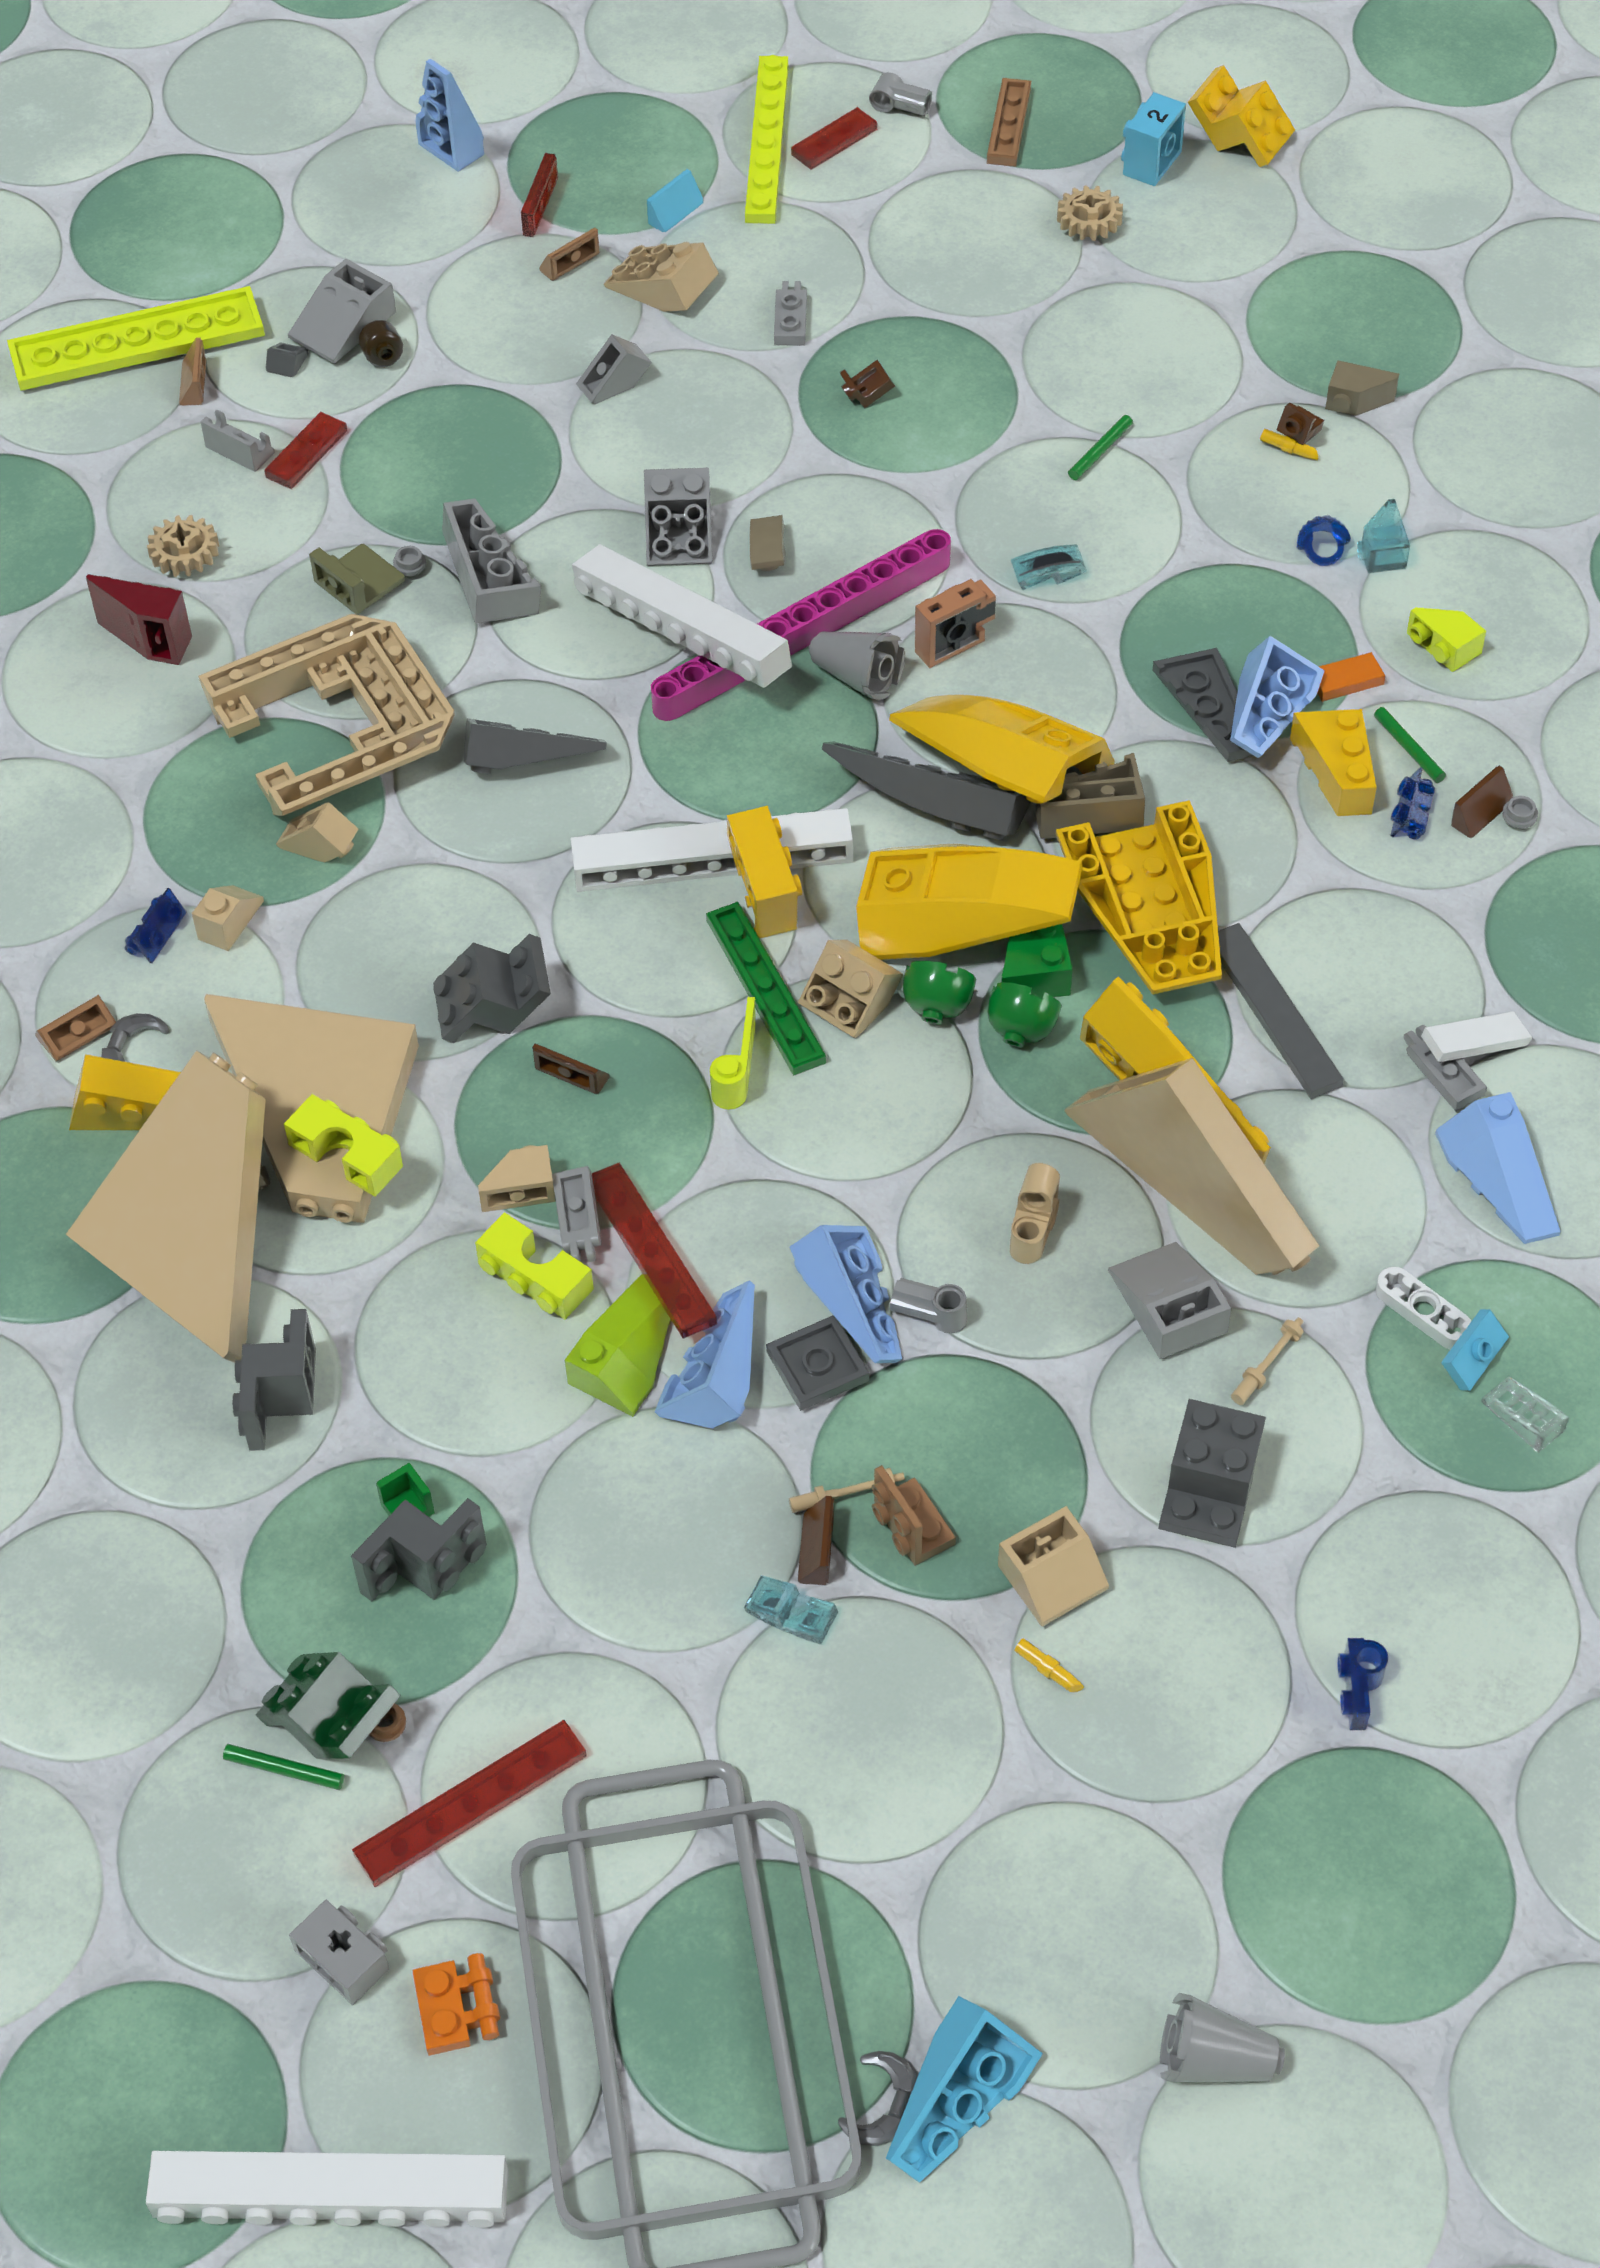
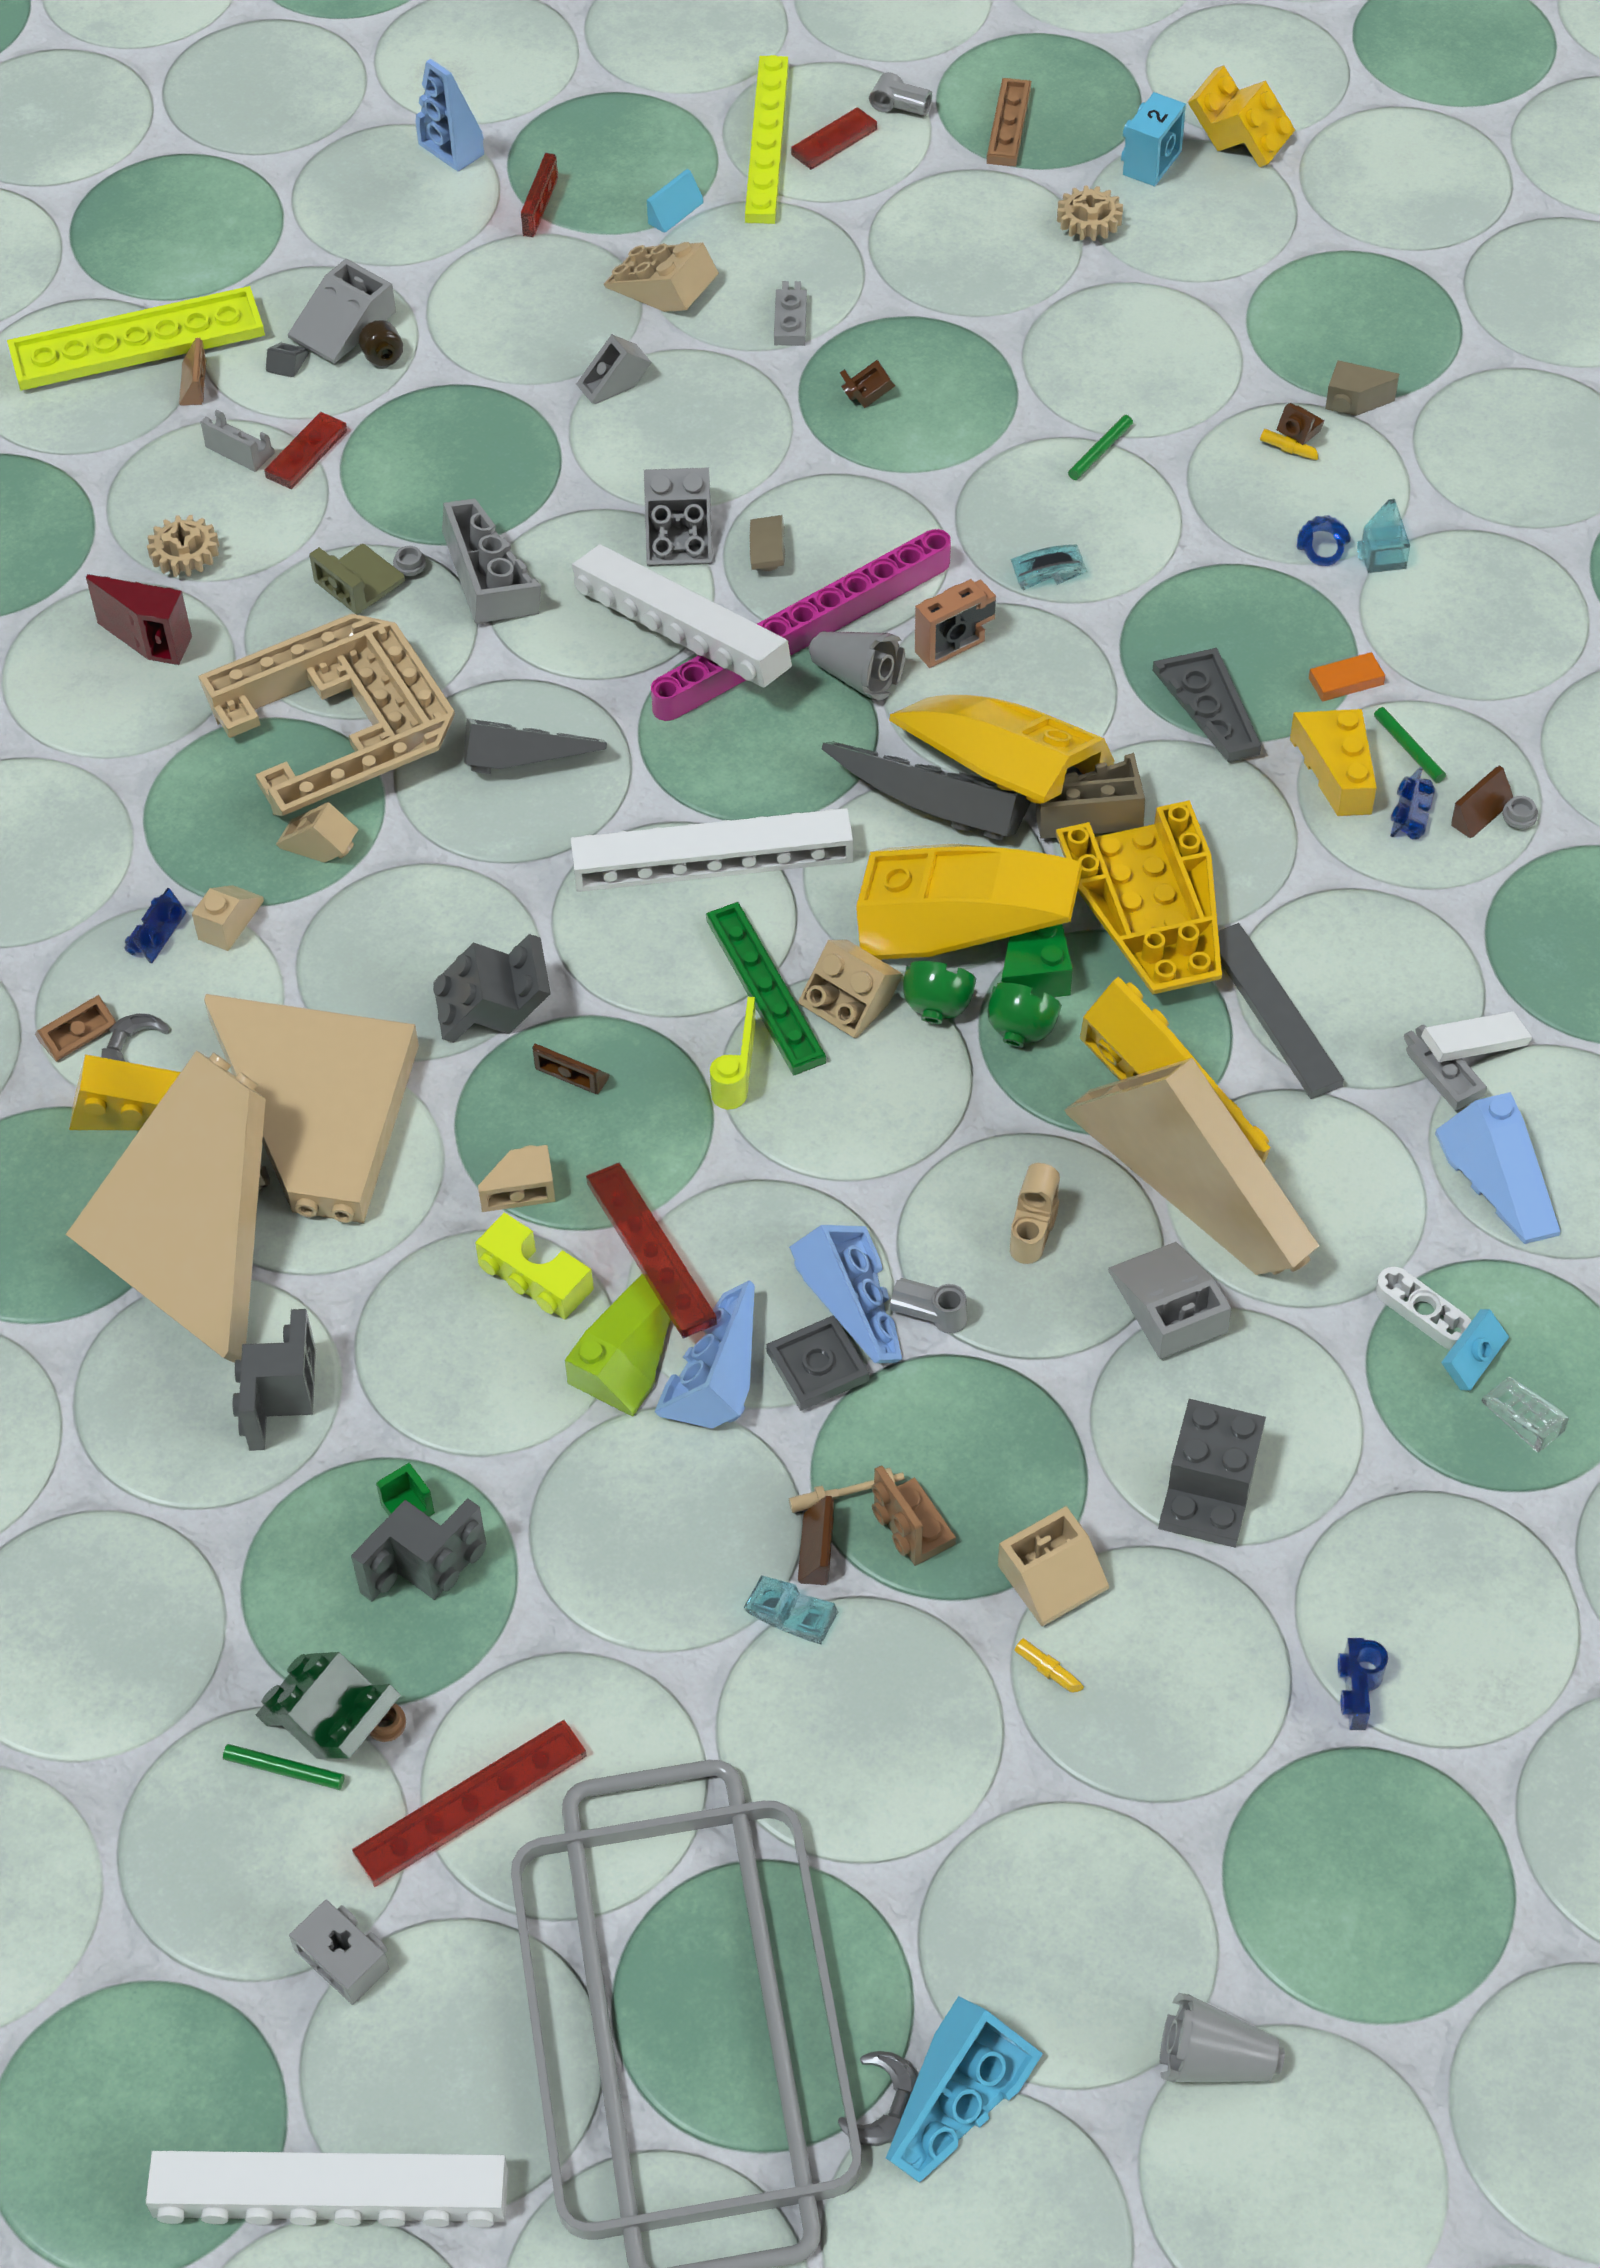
(323, 1126): neon yellow arch -> none
(442, 2006): orange plate -> none
(571, 255): medium nougat slope -> none
(577, 1212): light grey hinge -> none
(764, 870): yellow wedge -> none
(1253, 1377): tan piece -> none
(1269, 692): light blue wedge -> none
(1447, 635): neon yellow slope -> none

